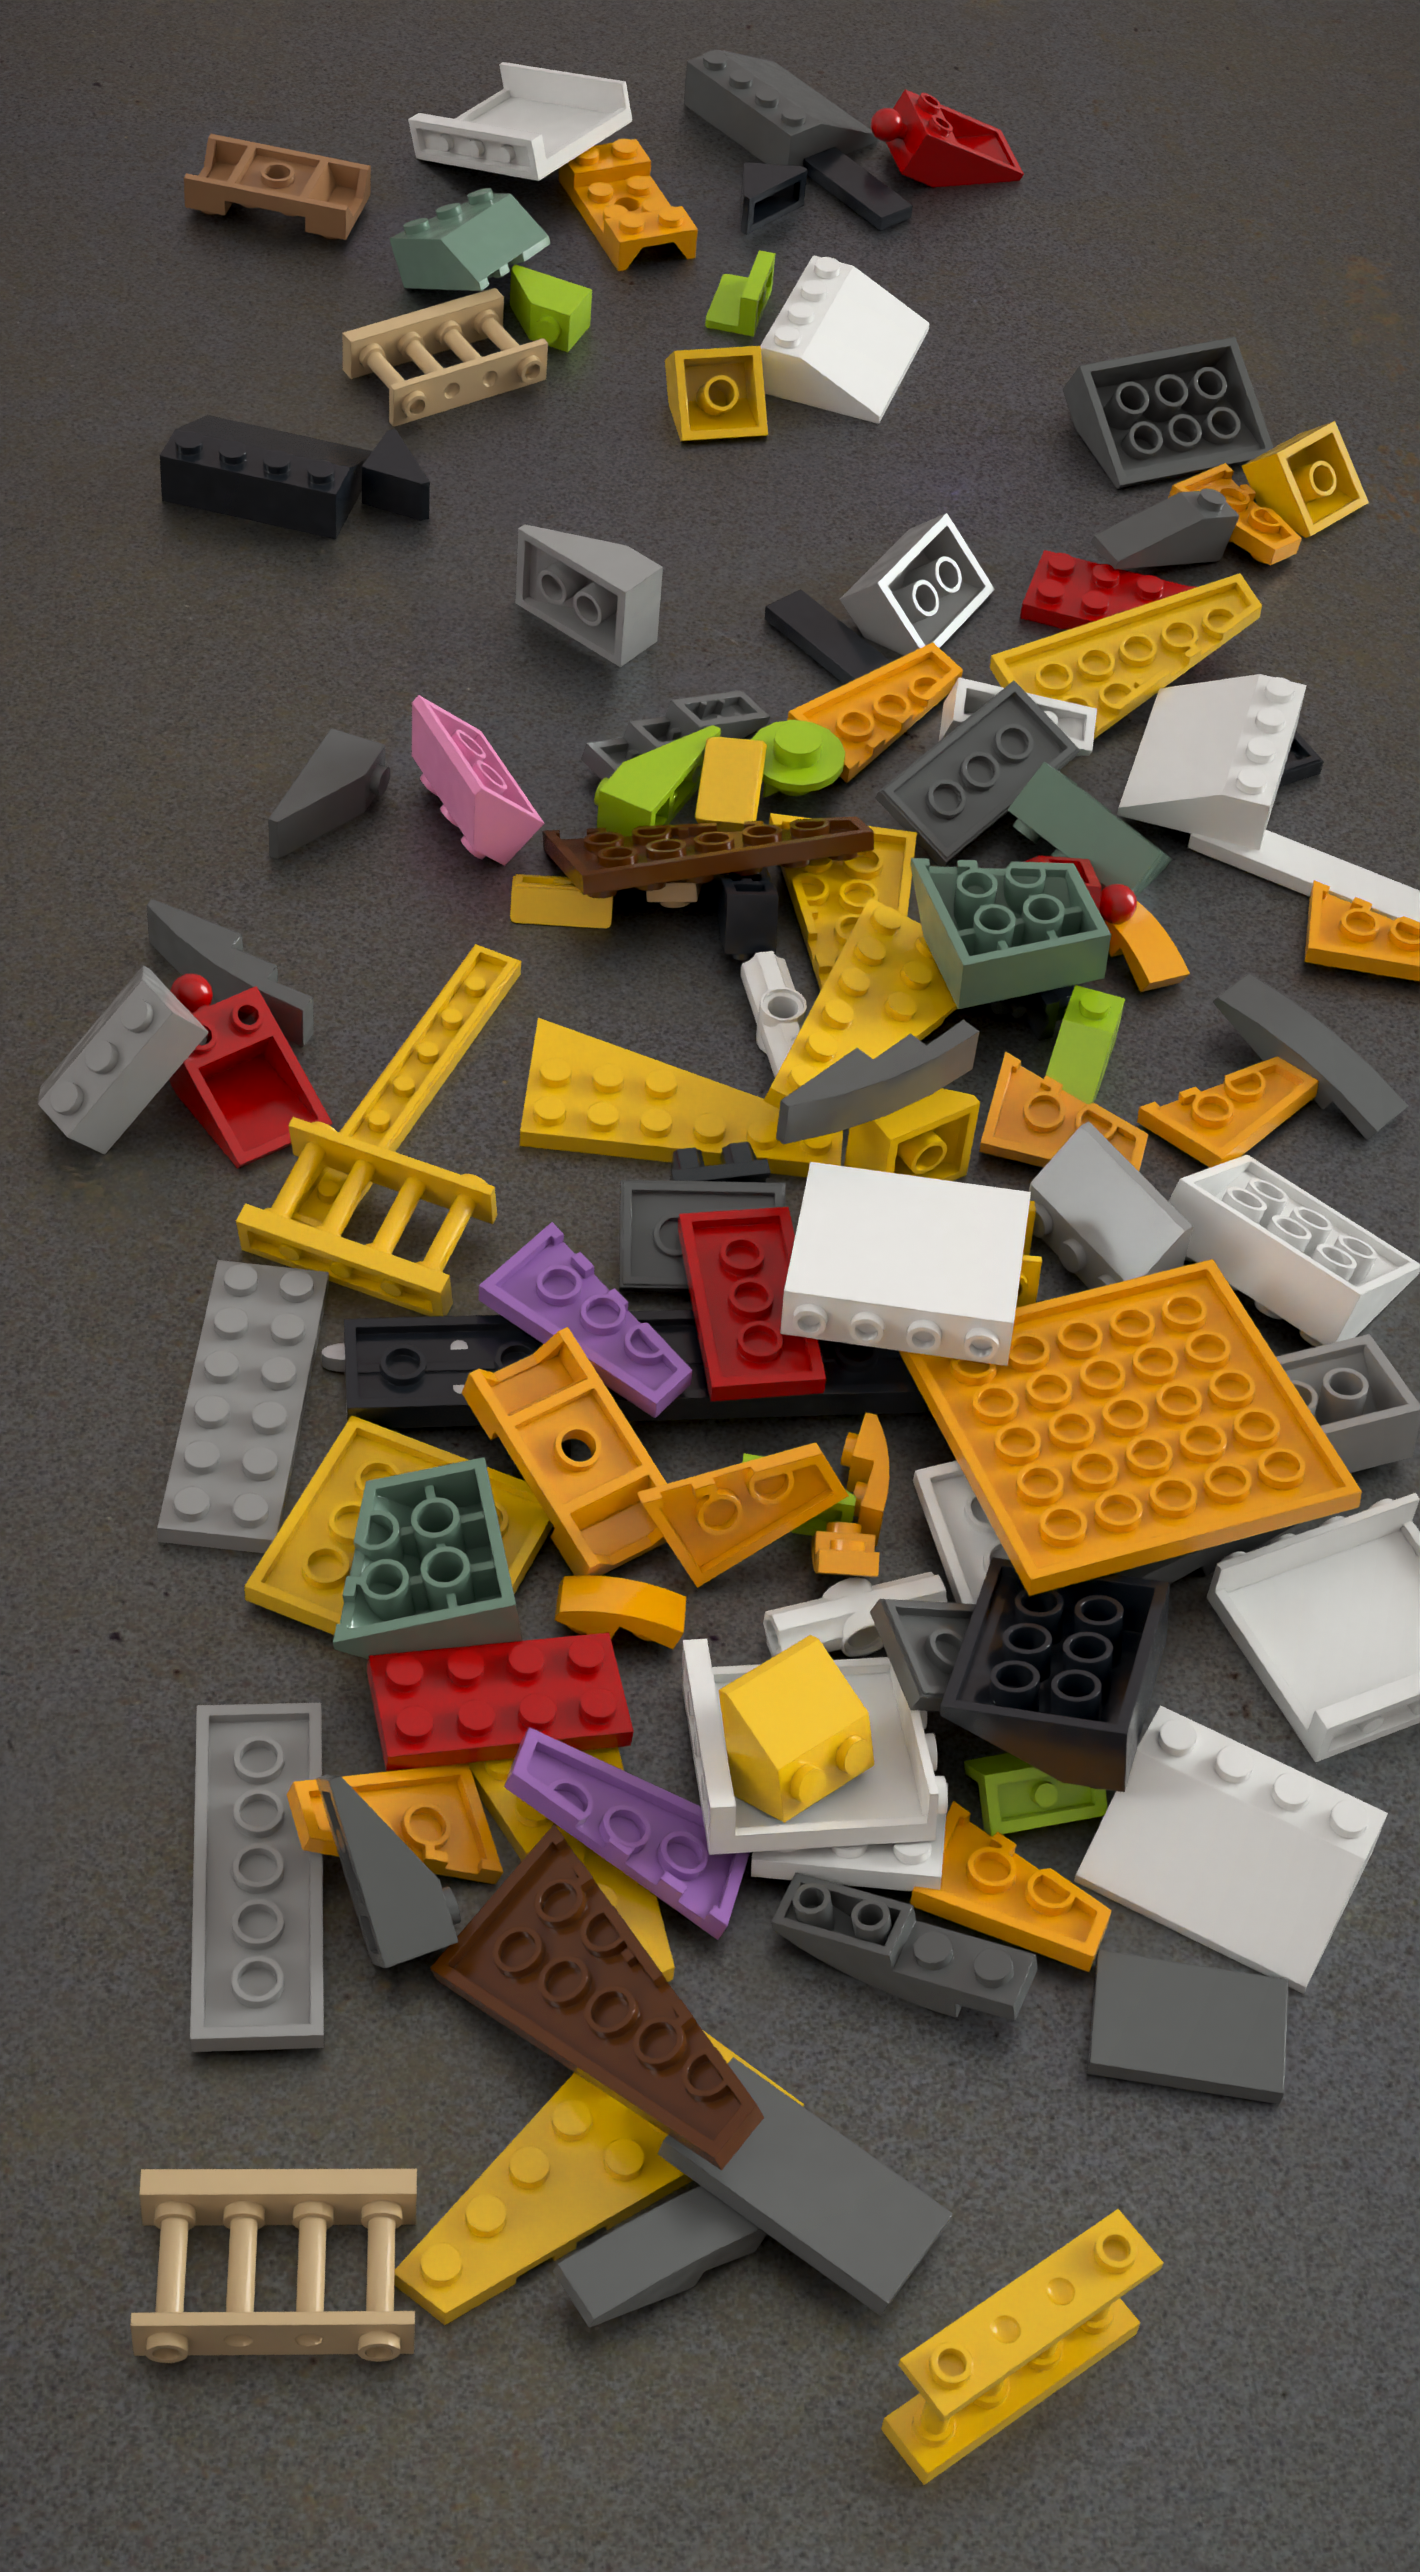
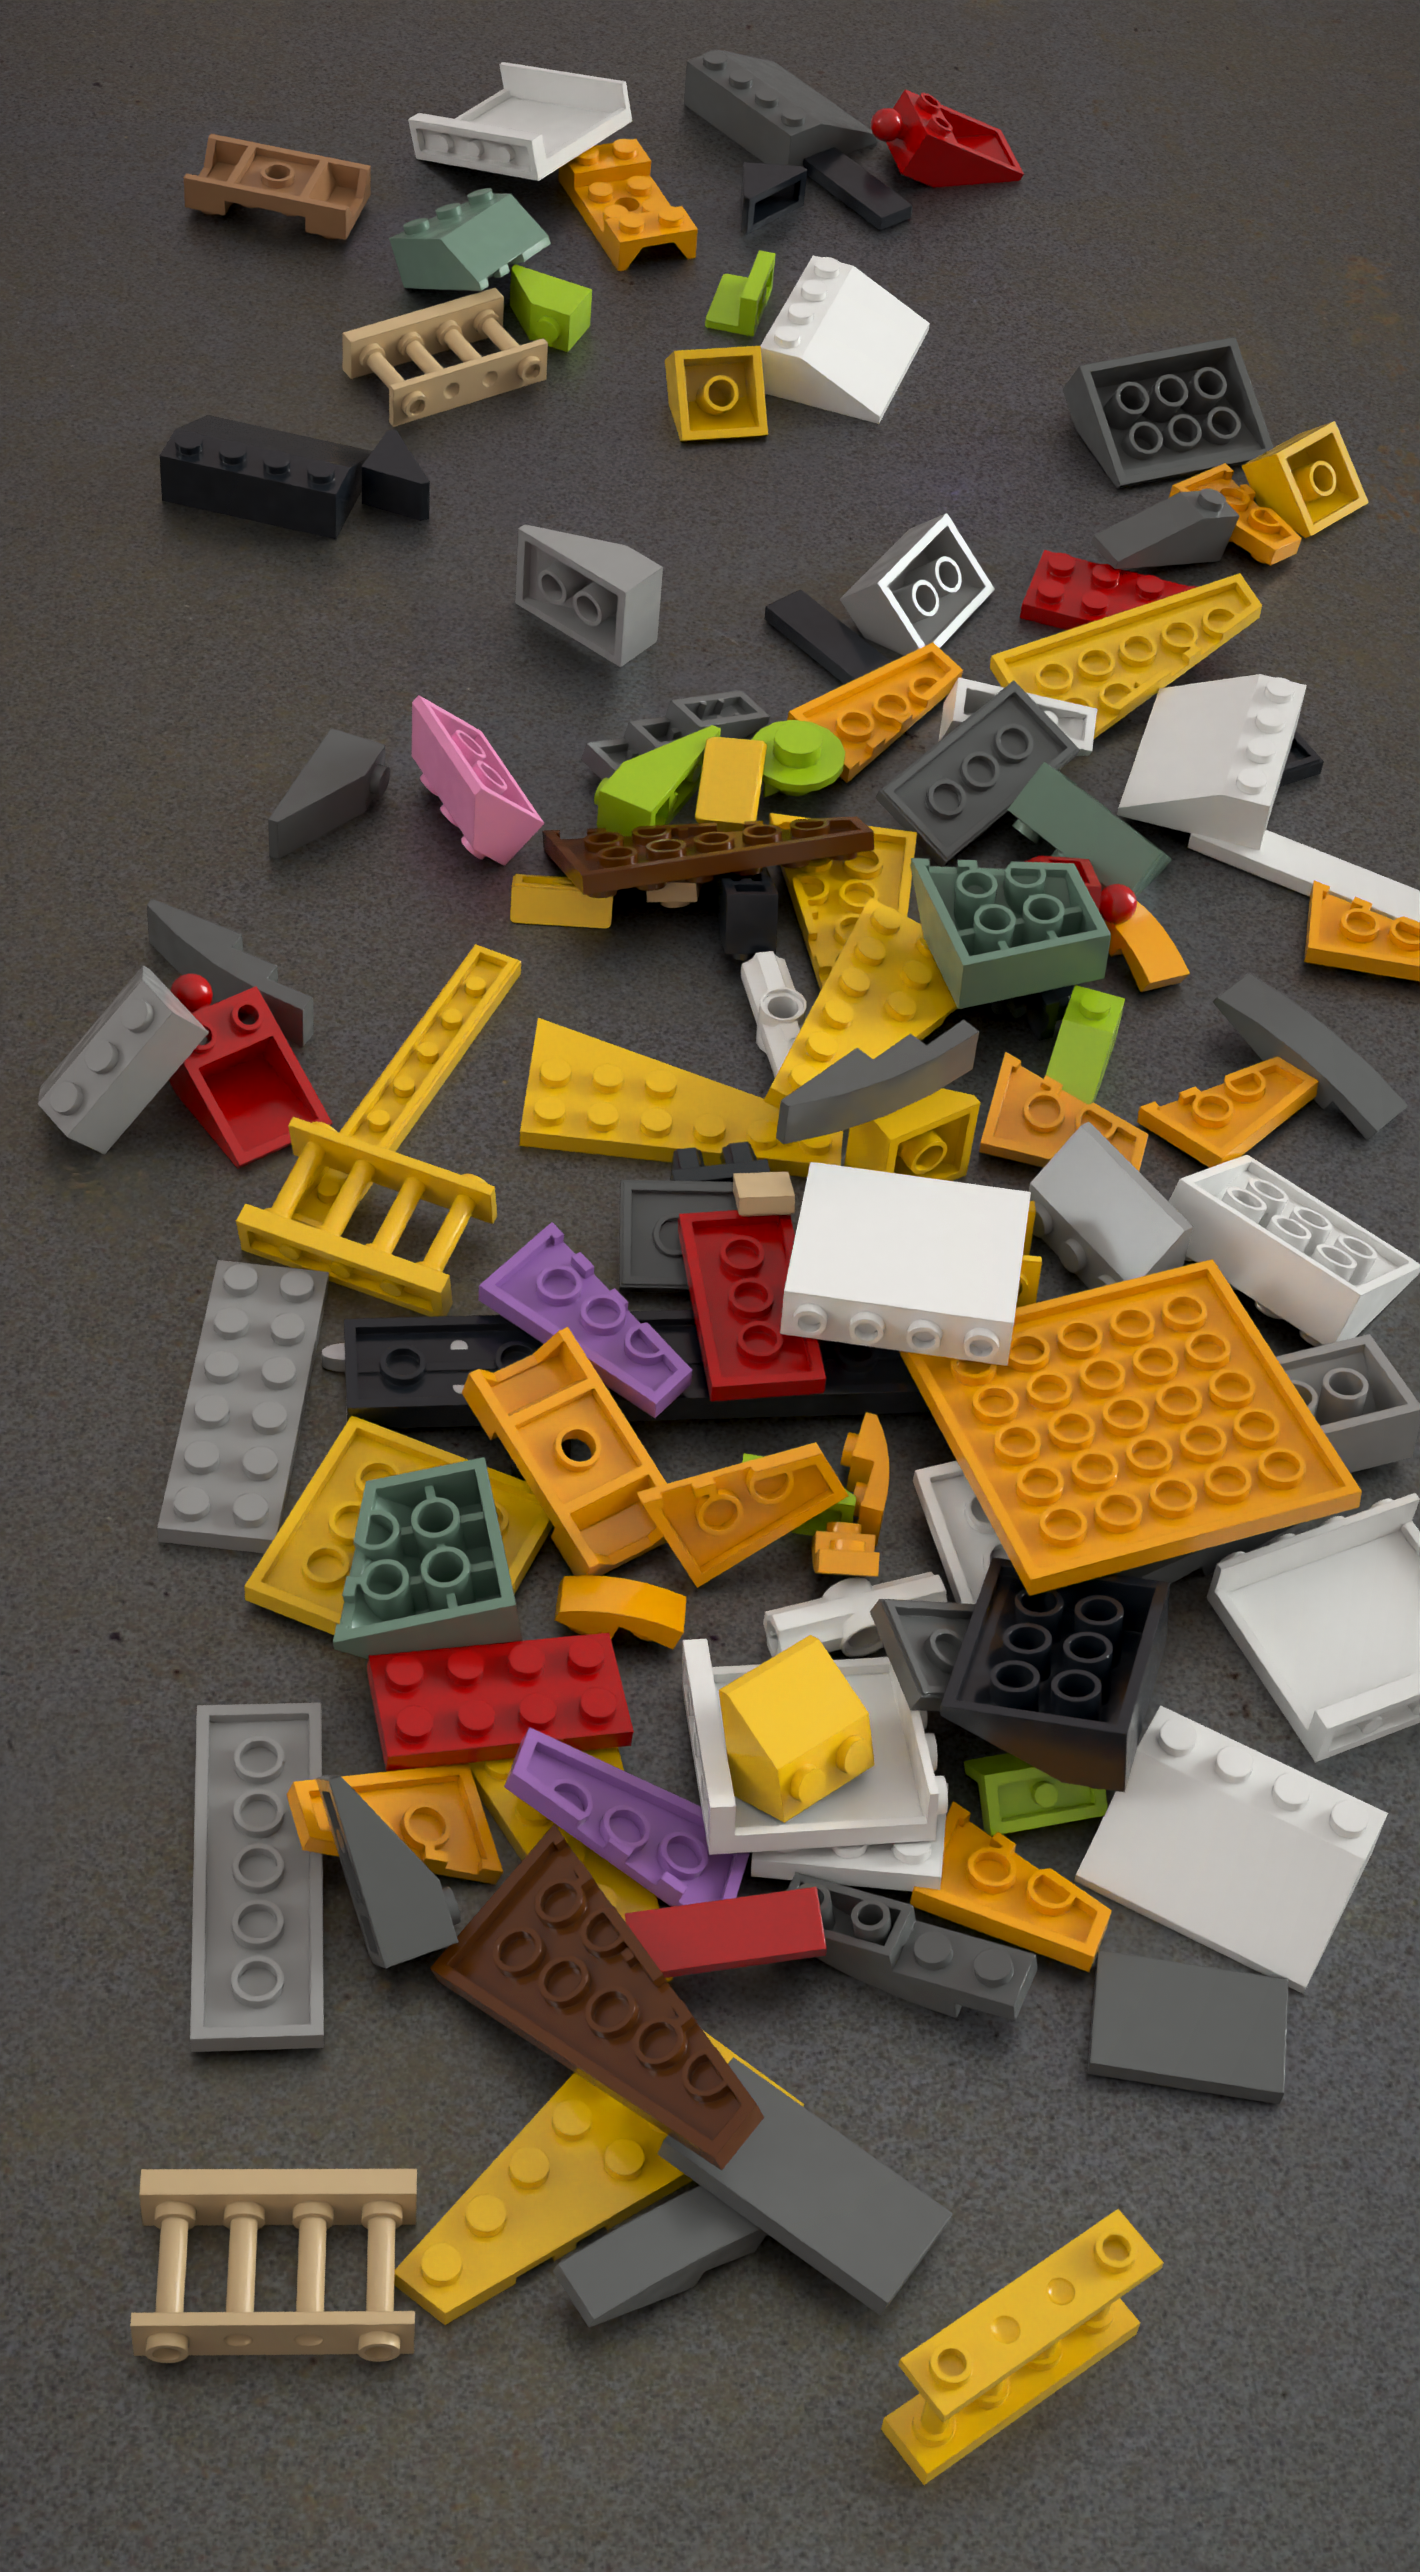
(732, 1932): none -> red tile
(763, 1193): none -> tan tile

